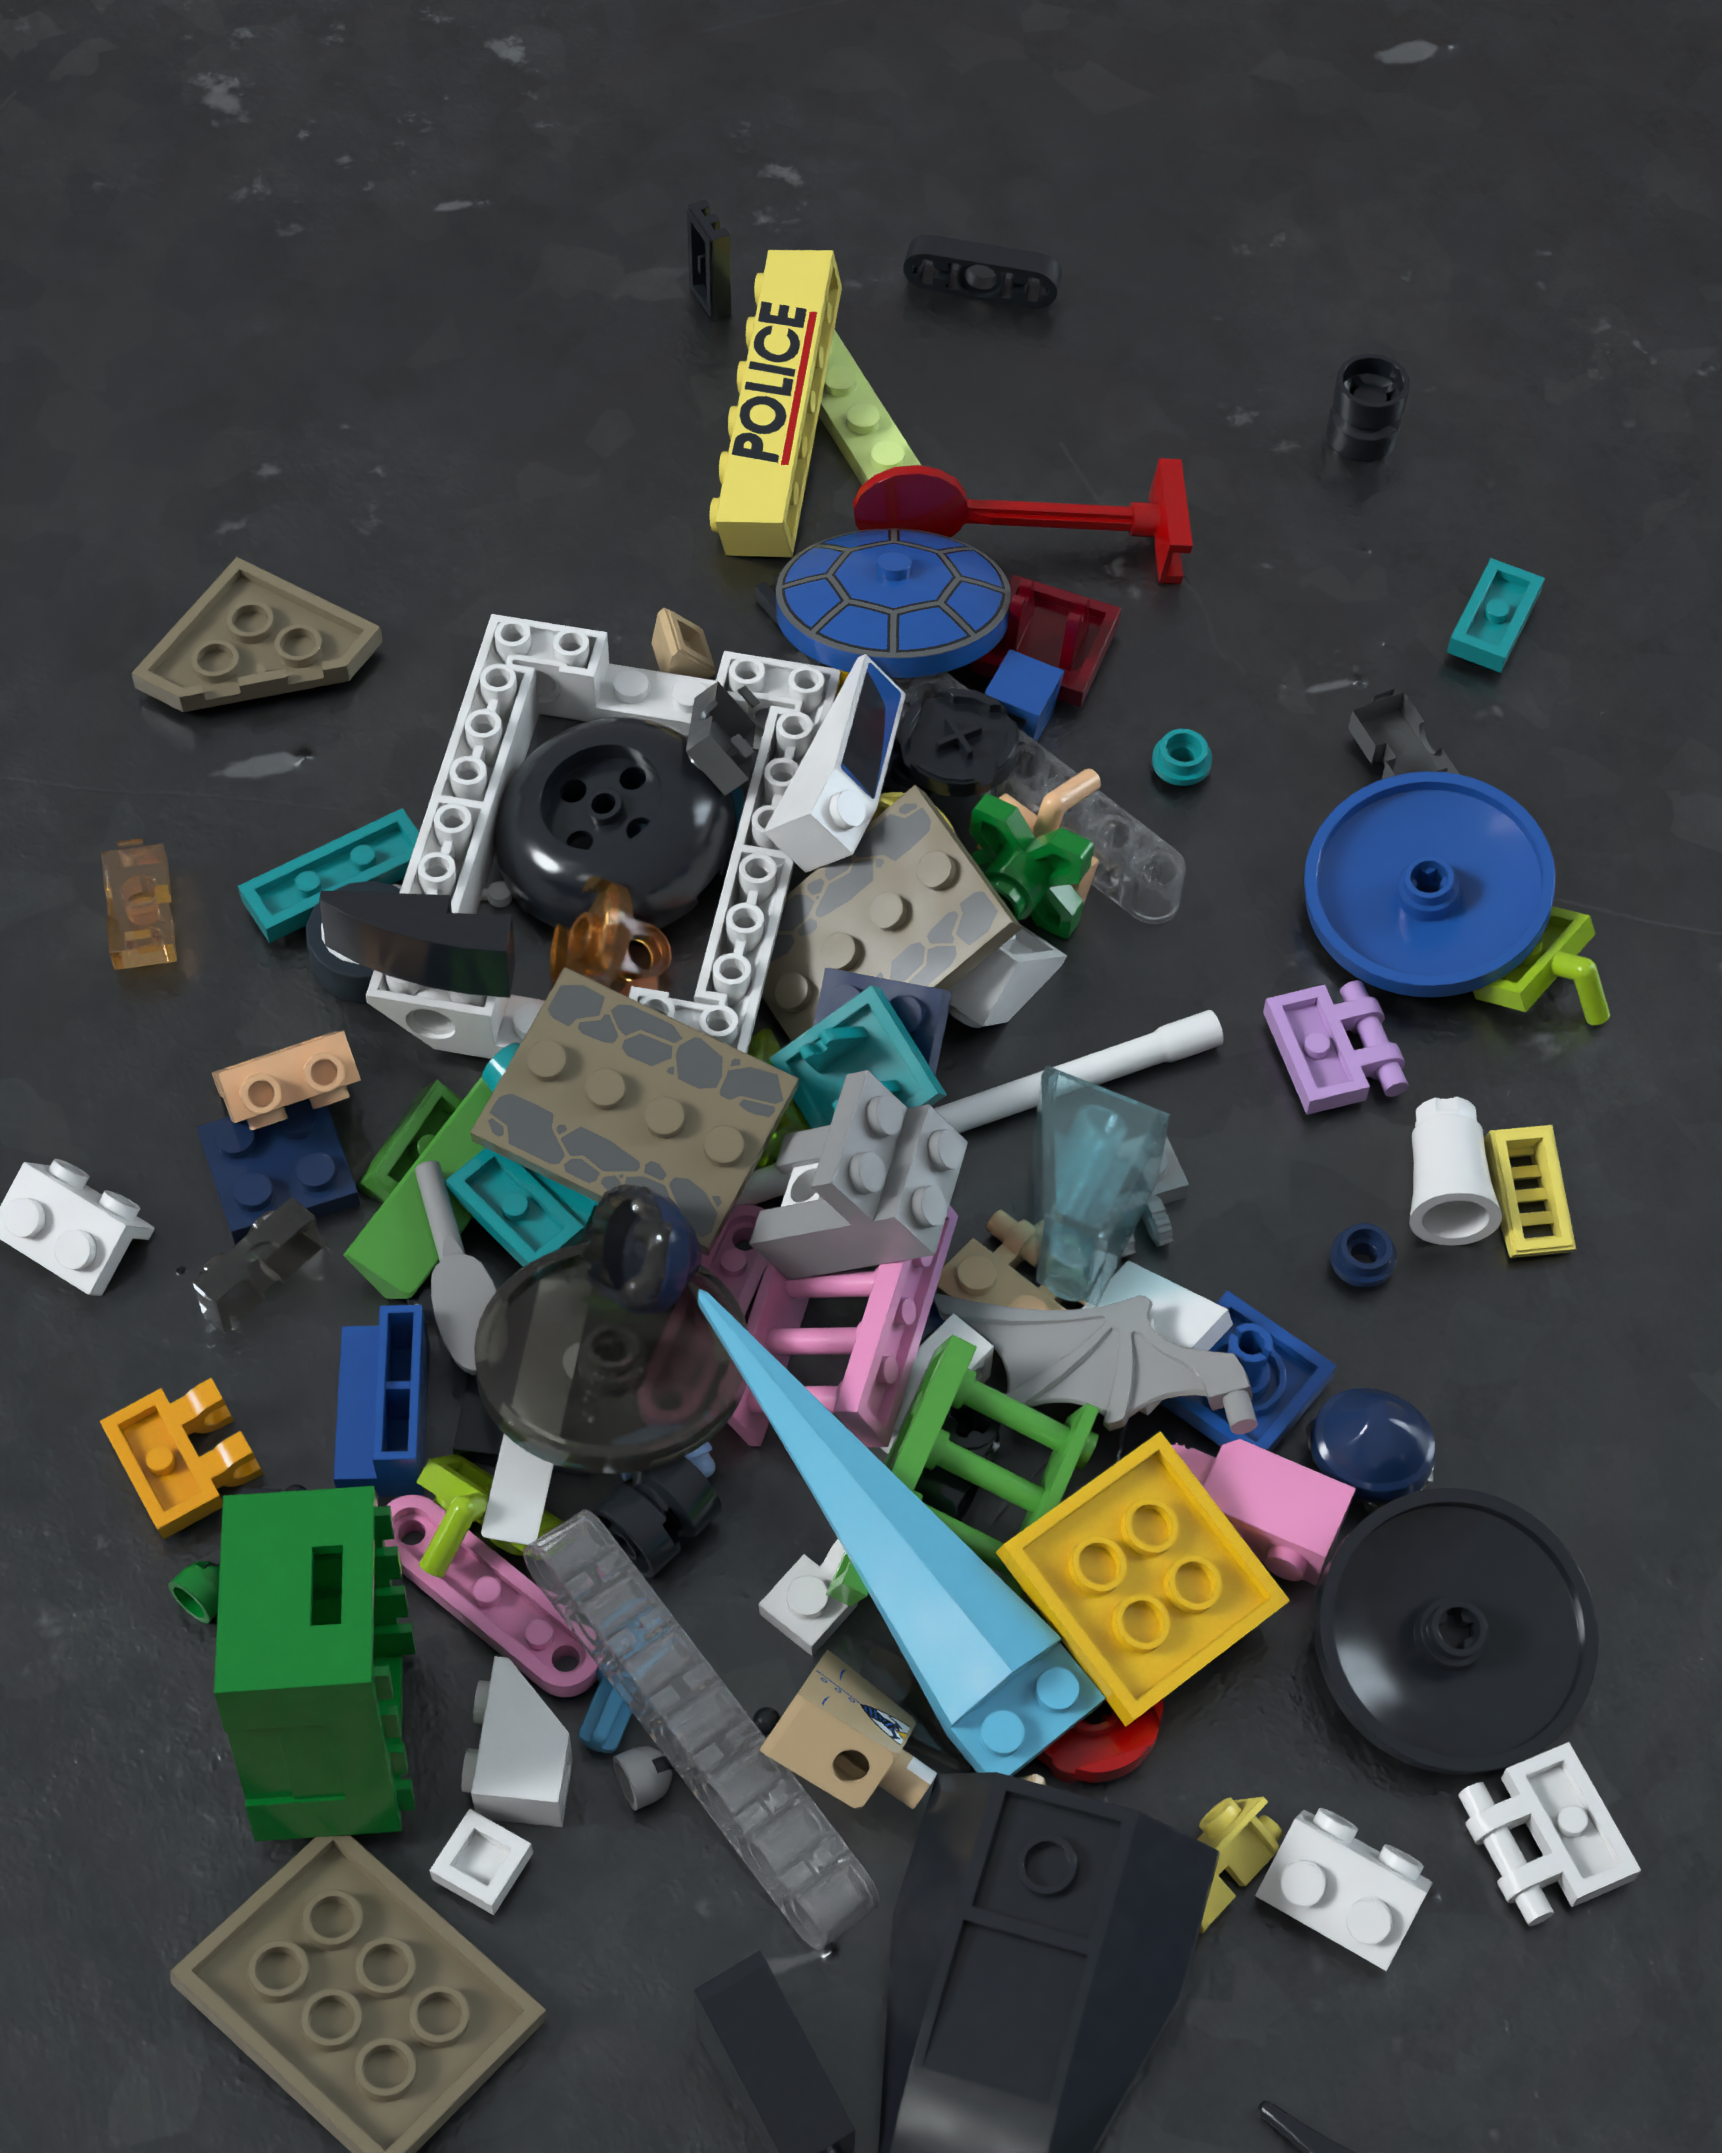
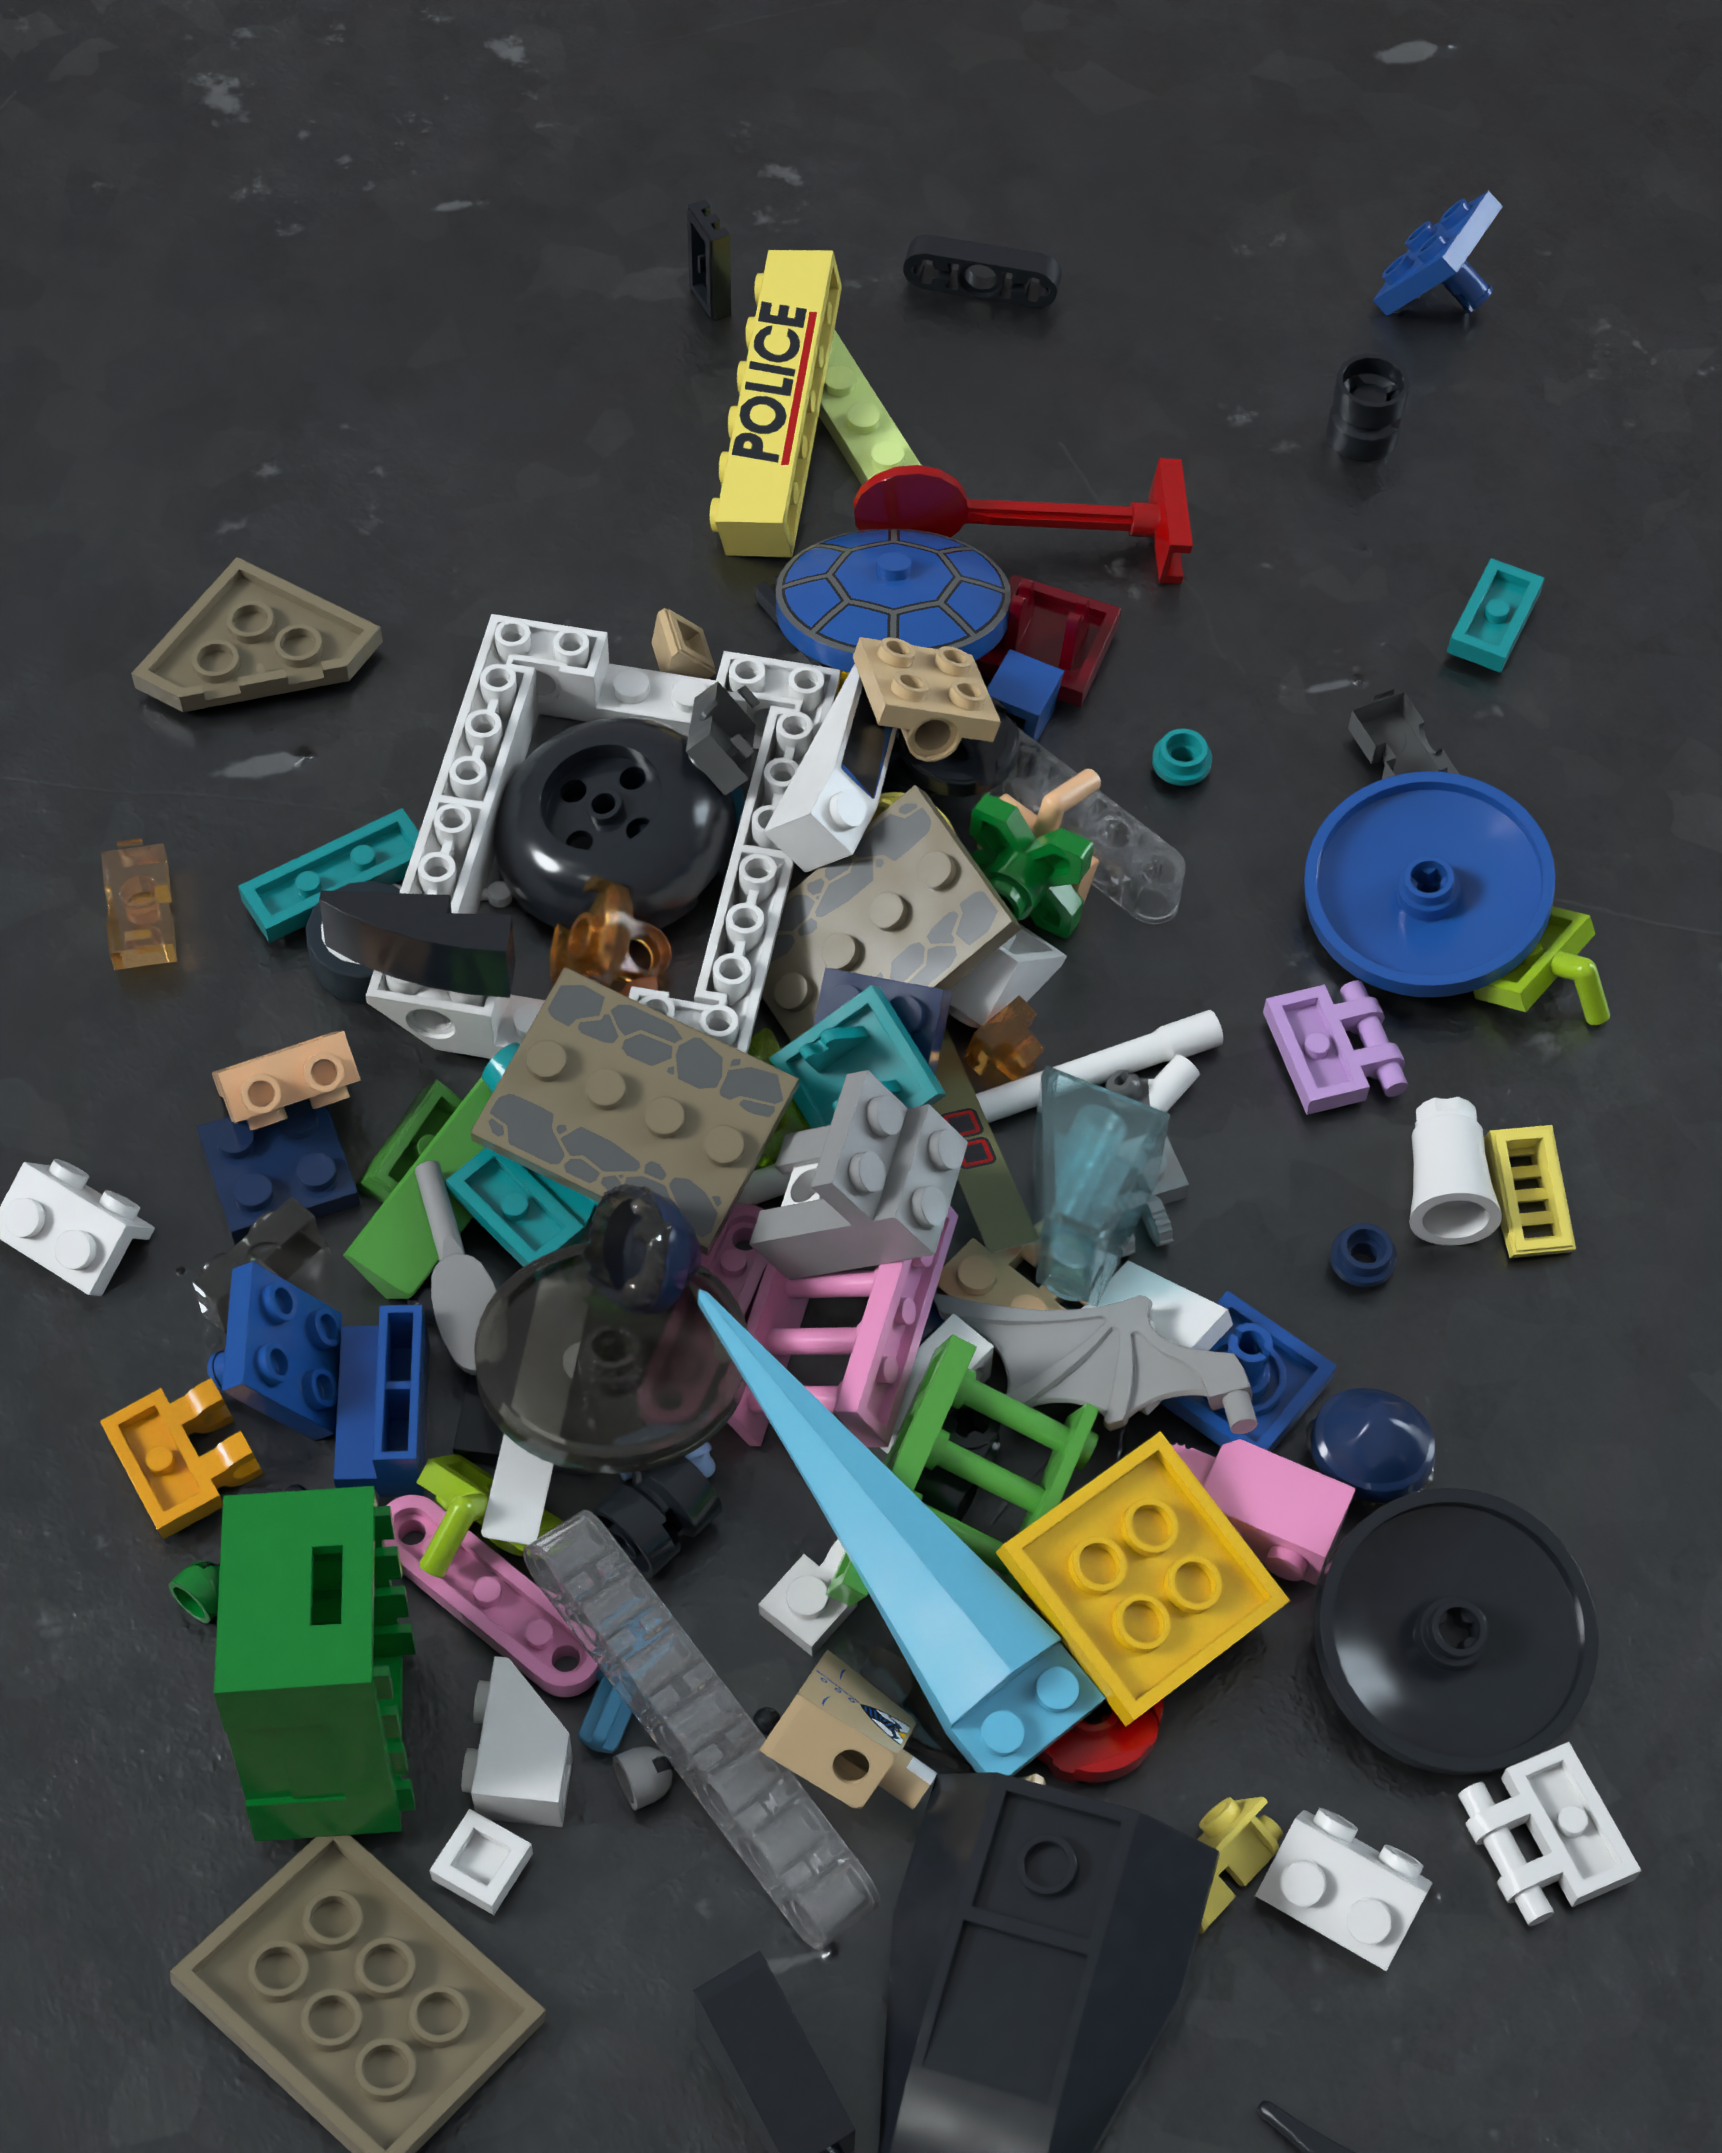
(280, 1352): none -> blue plate
(927, 694): none -> tan plate
(983, 1171): none -> olive sticker
(1006, 1042): none -> clear orange tile
(1160, 1091): none -> white arm
(1439, 256): none -> blue plate

